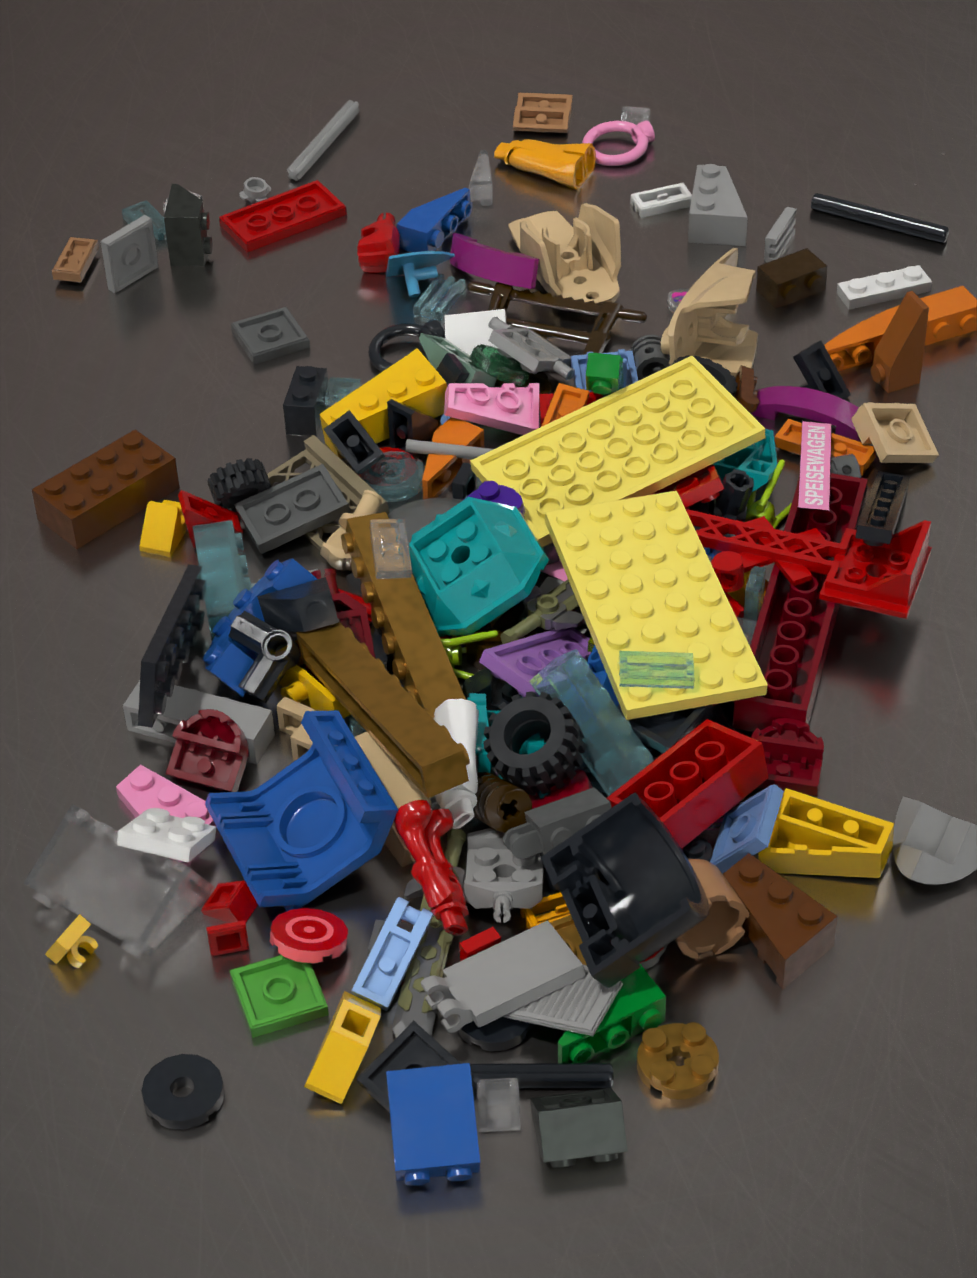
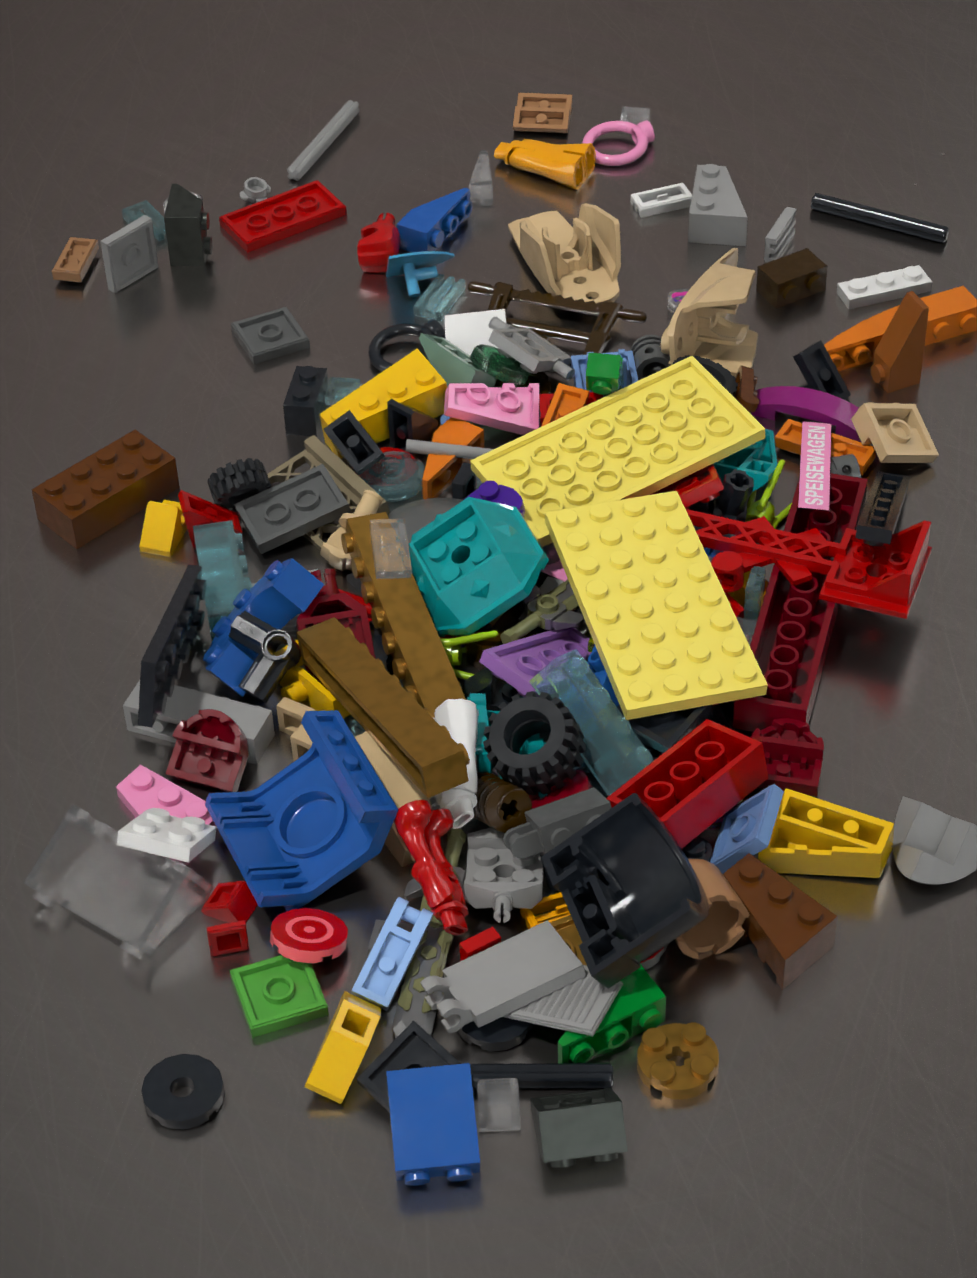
(70, 942): yellow tile -> none
(299, 607): black slope -> none
(452, 369): black tile -> none
(492, 263): magenta slope -> none
(651, 670): clear light blue tile -> none

